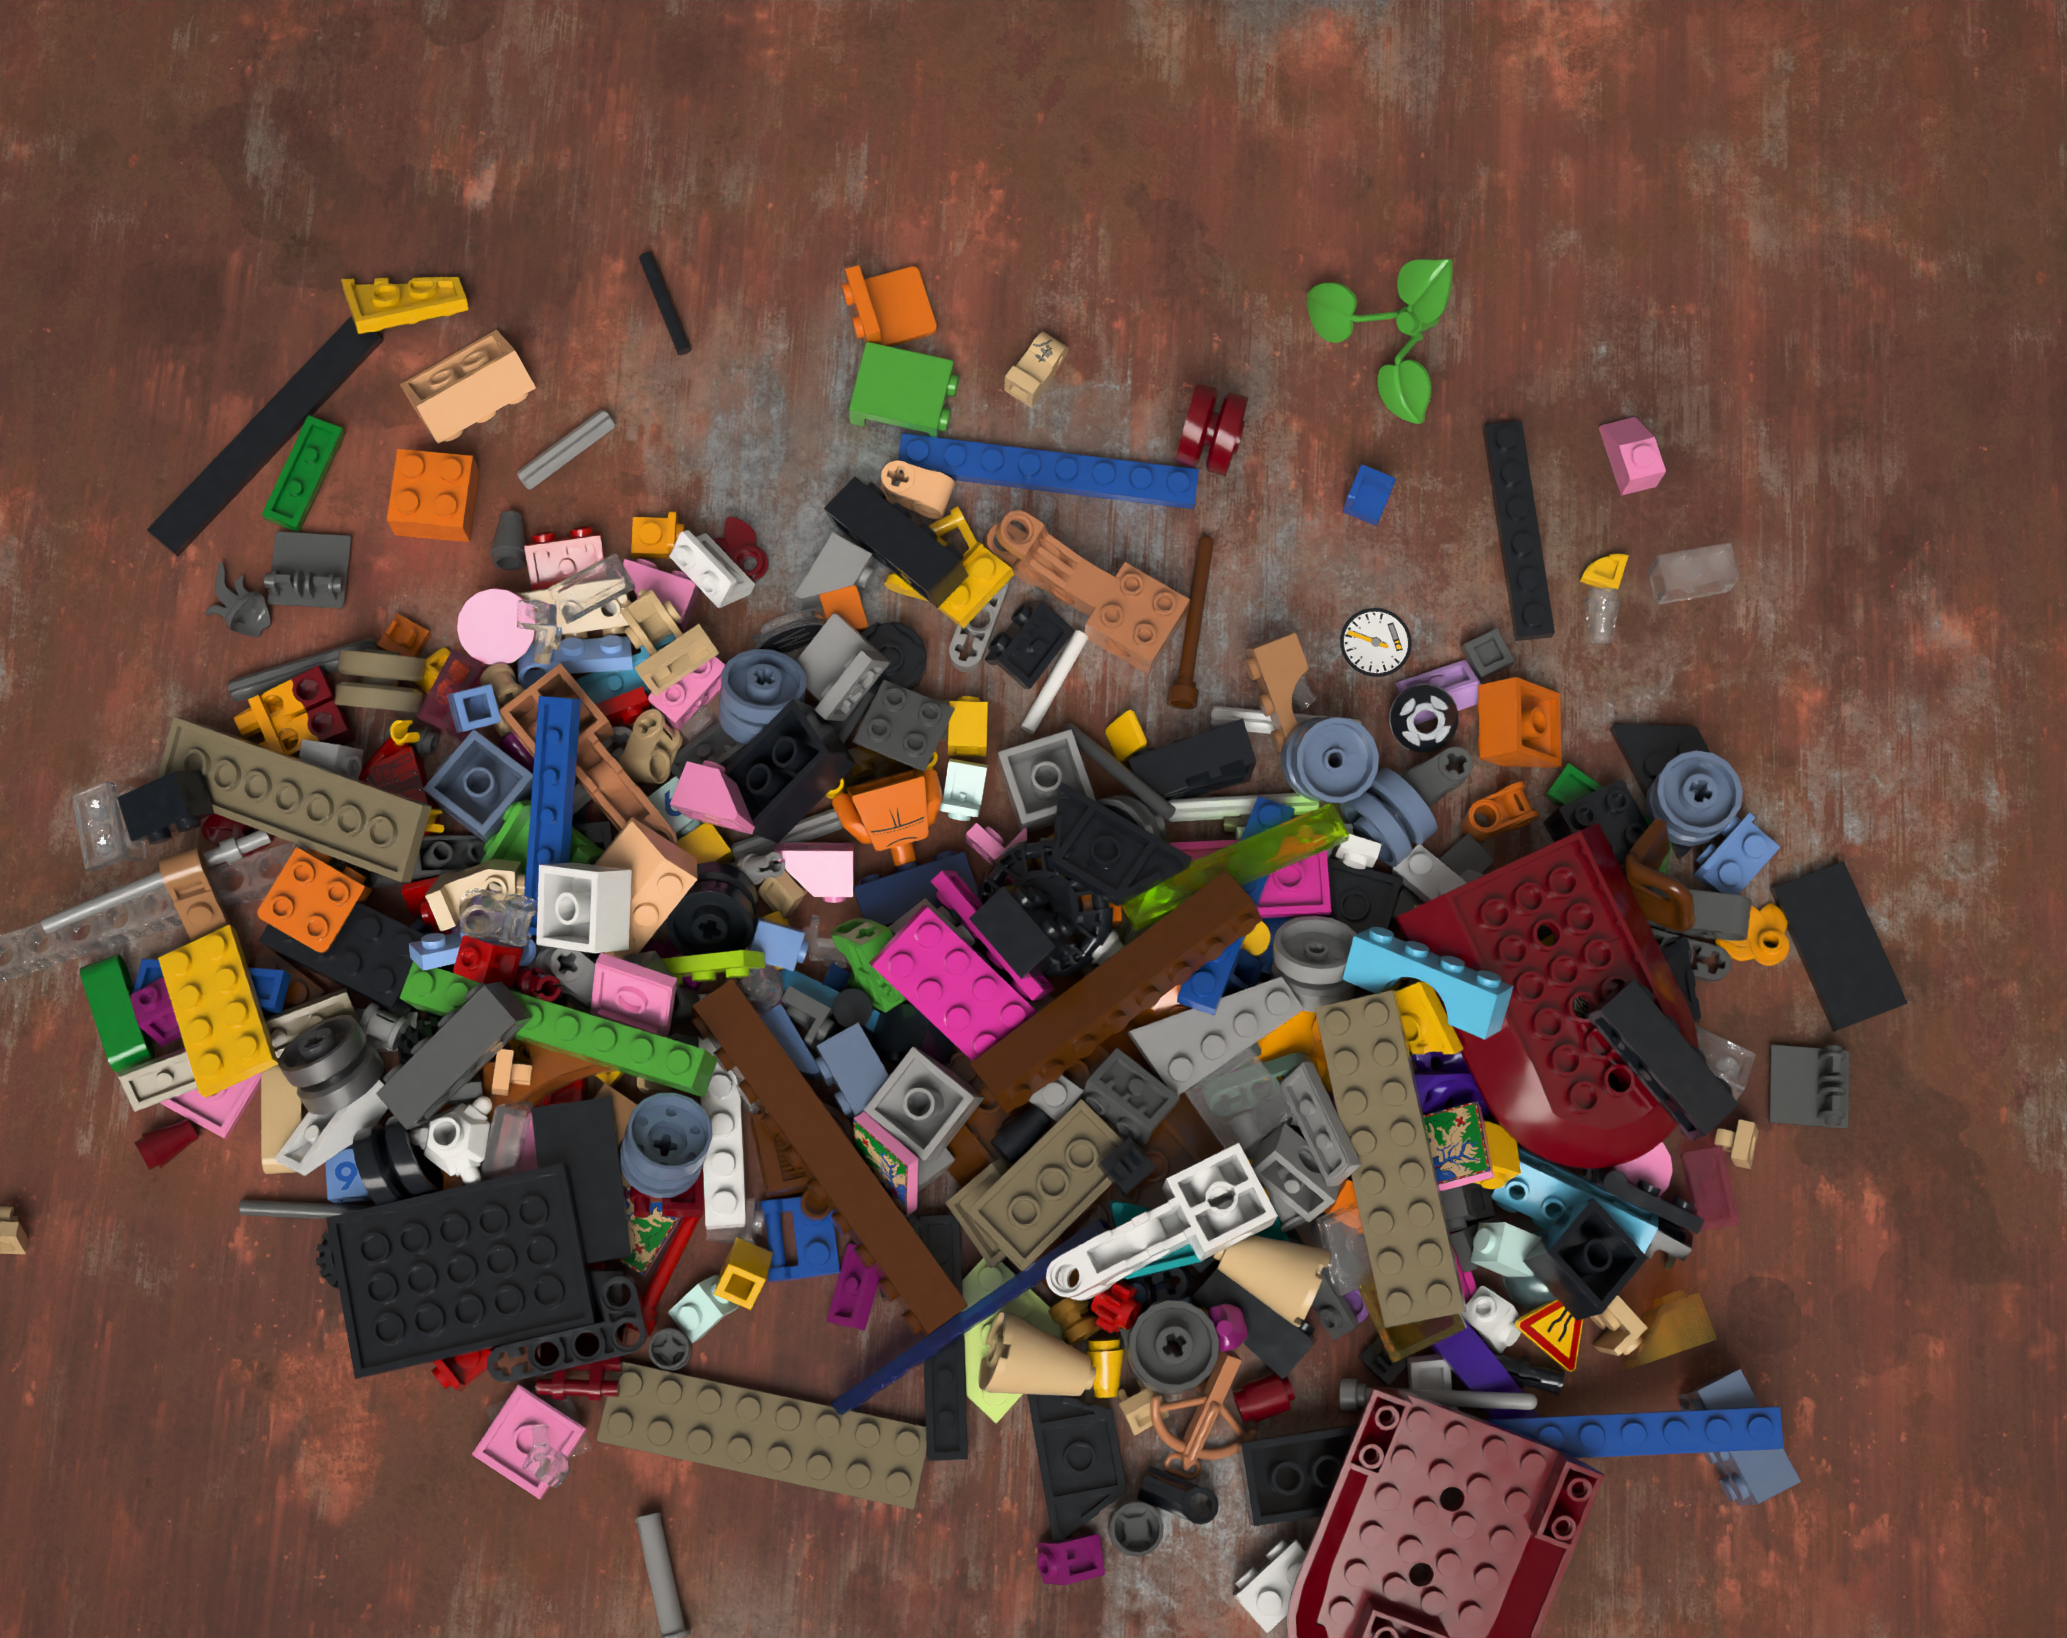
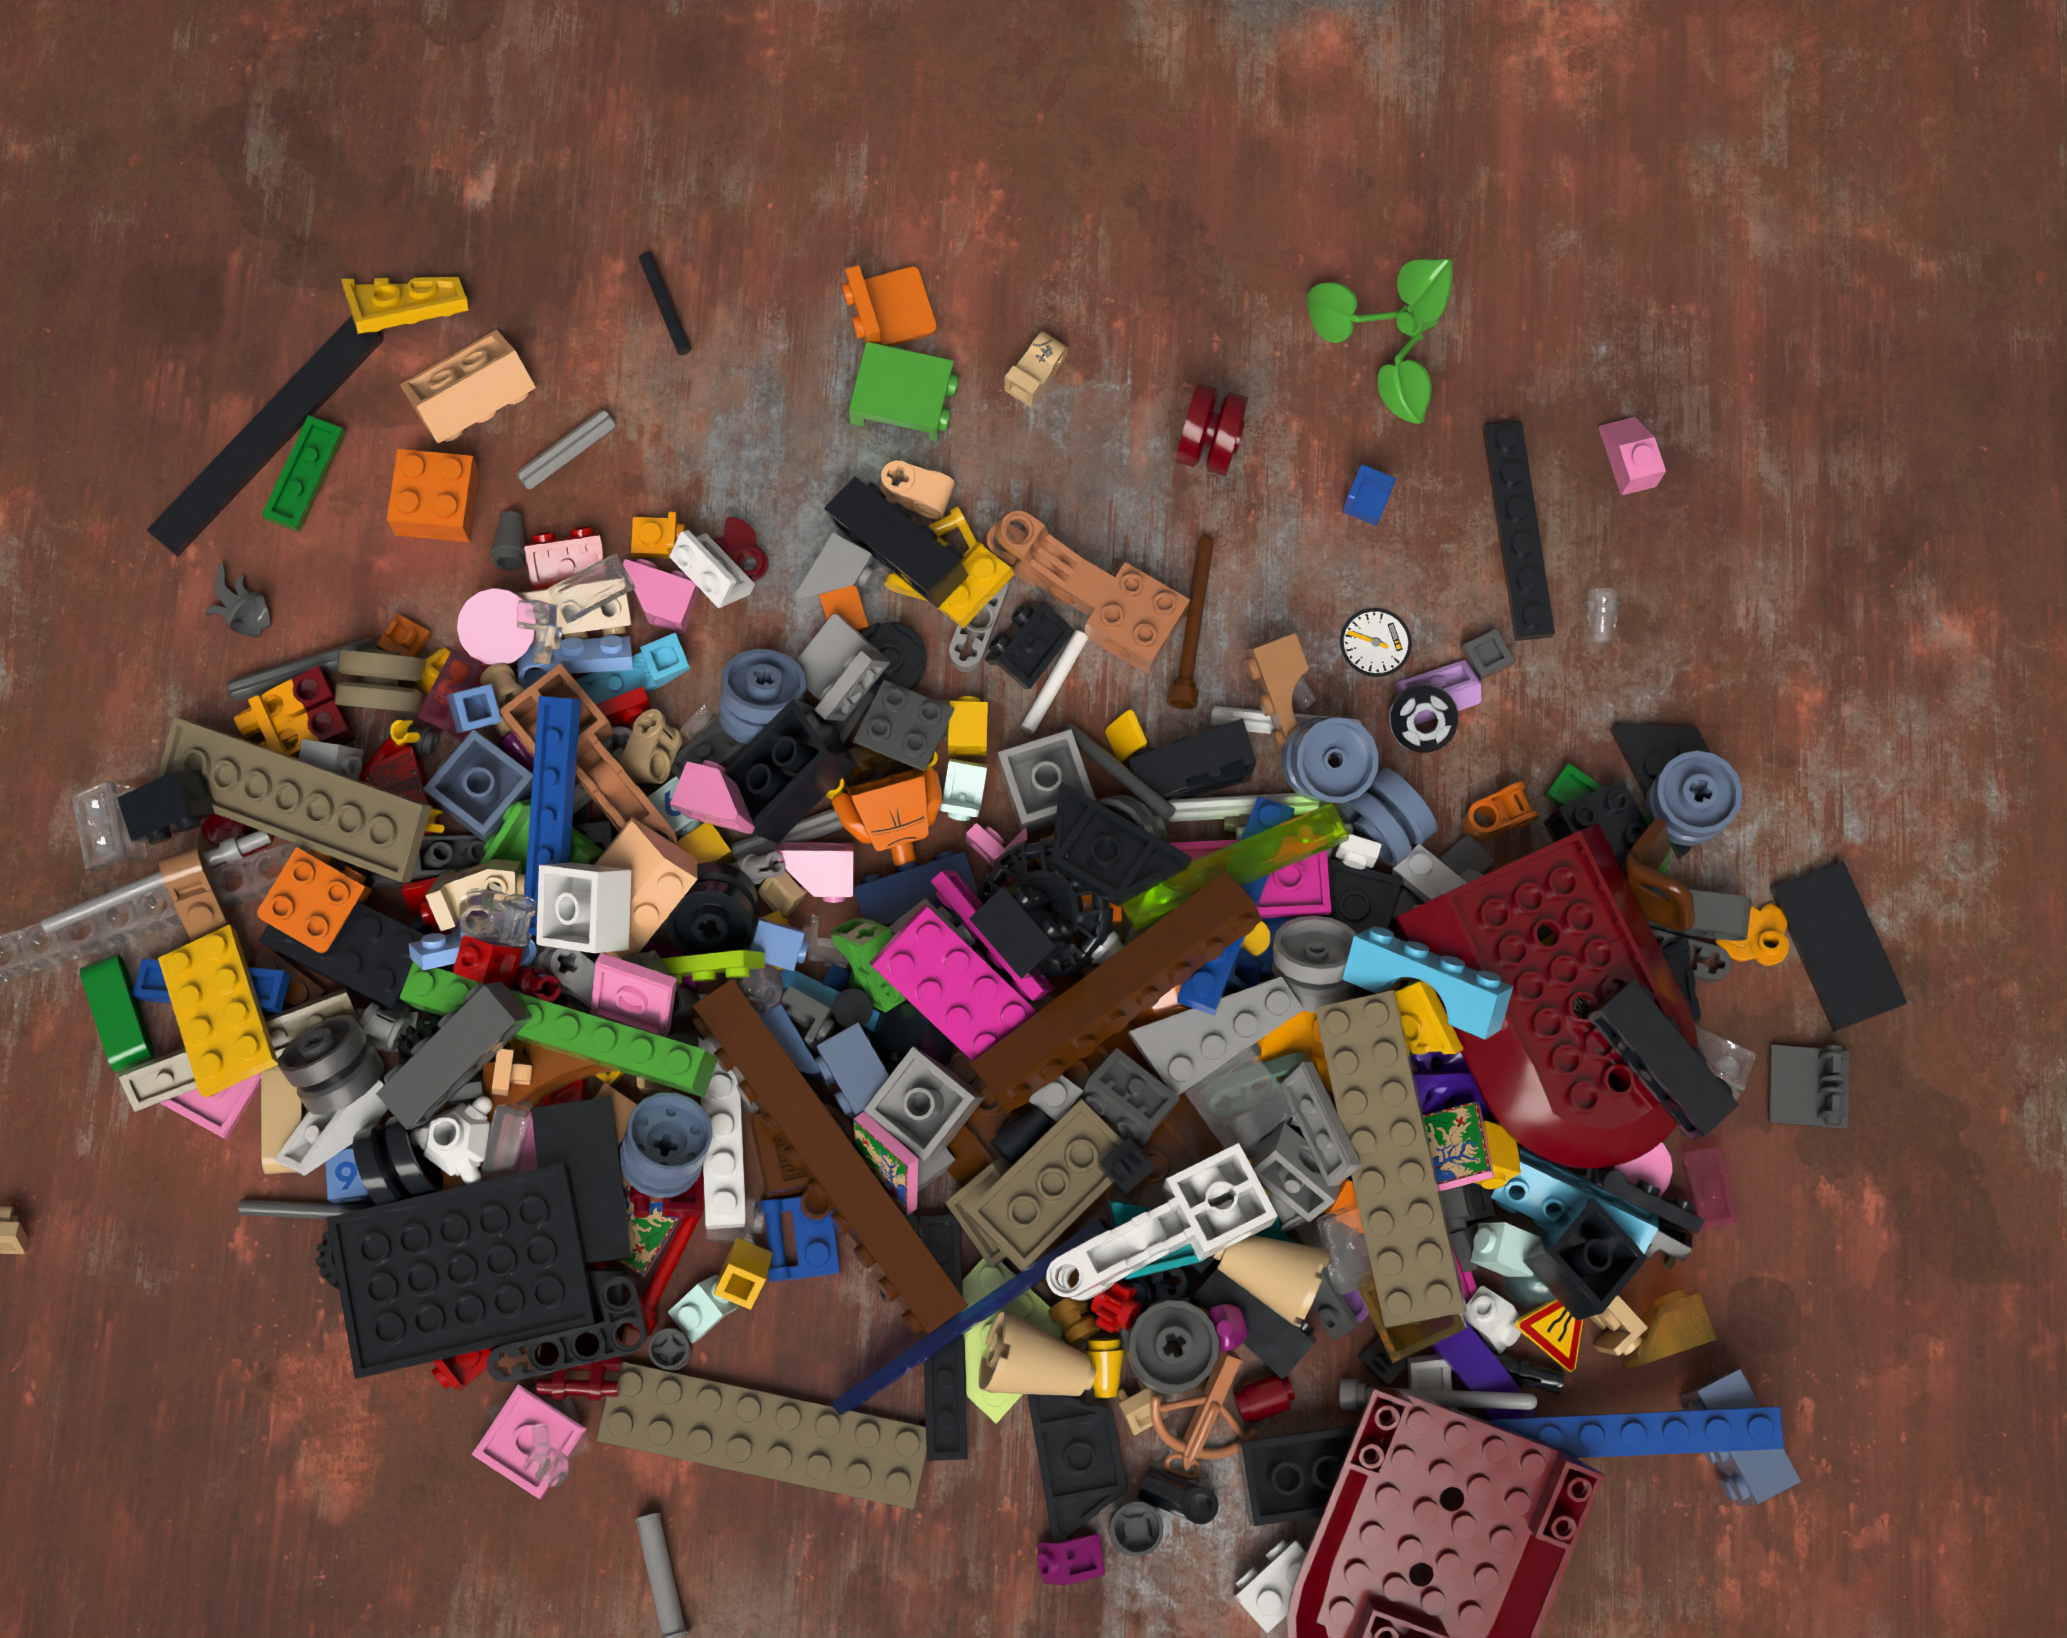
(155, 1012): magenta bracket -> none
(165, 1143): dark red cone -> none
(309, 570): dark grey hinge -> none
(651, 623): tan tile -> none
(689, 693): bright pink bracket -> none
(789, 632): tile -> none
(853, 1293): magenta plate -> none
(1052, 471): blue plate -> none
(1433, 780): dark grey piece -> none
(1519, 724): orange slope -> none
(1605, 571): yellow tile -> none
(1693, 573): clear brick -> none
(1736, 858): medium blue bracket -> none
(1740, 1143): tan tile -> none

